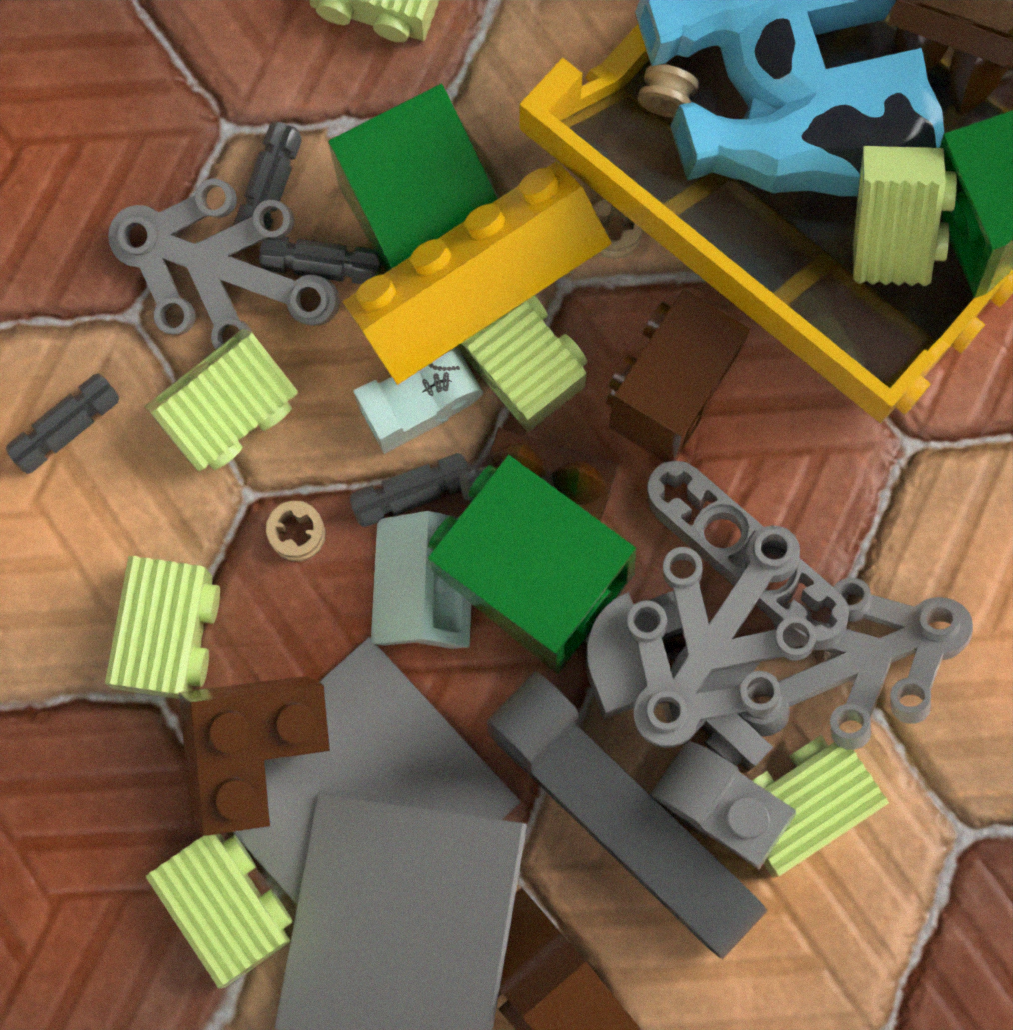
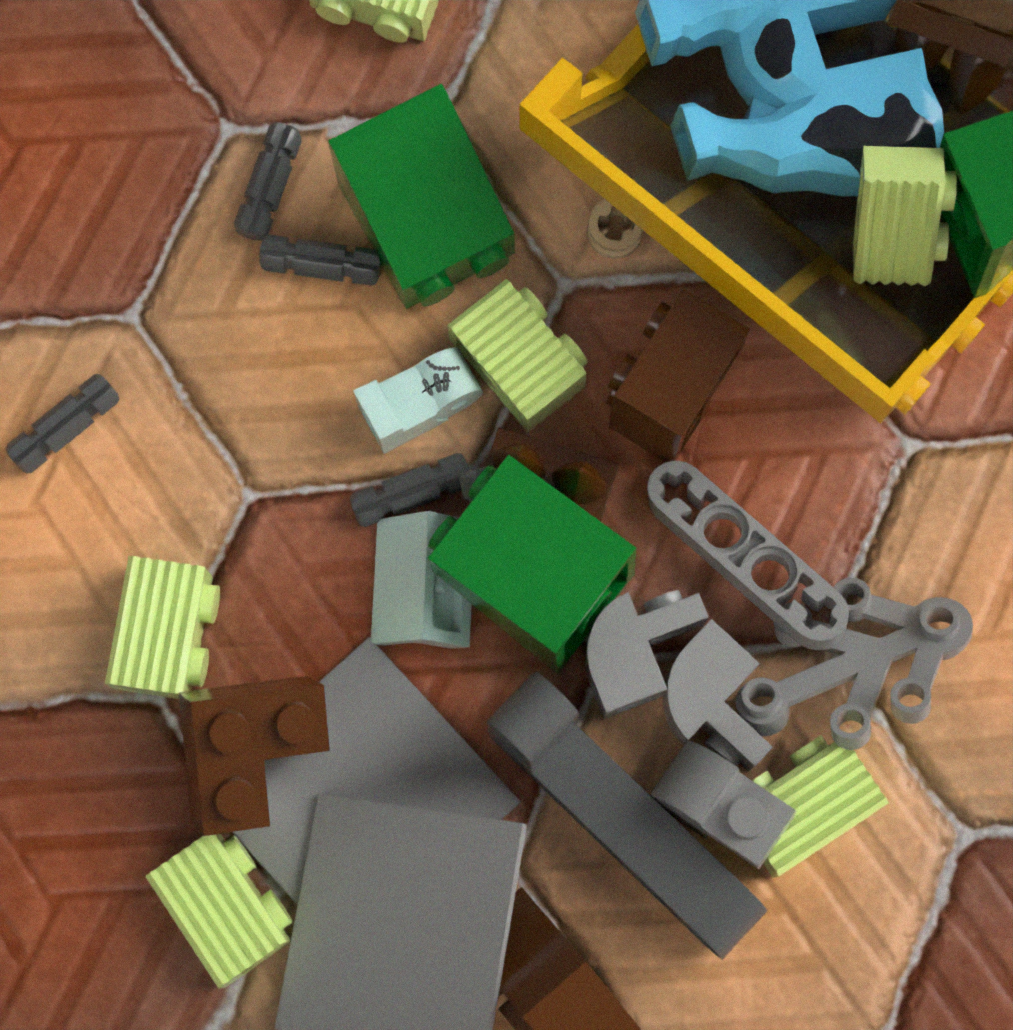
(211, 261): light grey plant -> none
(223, 401): yellowish green brick -> none
(288, 549): tan bush -> none
(478, 271): yellow brick -> none
(666, 89): tan bush -> none
(712, 644): light grey plant -> none

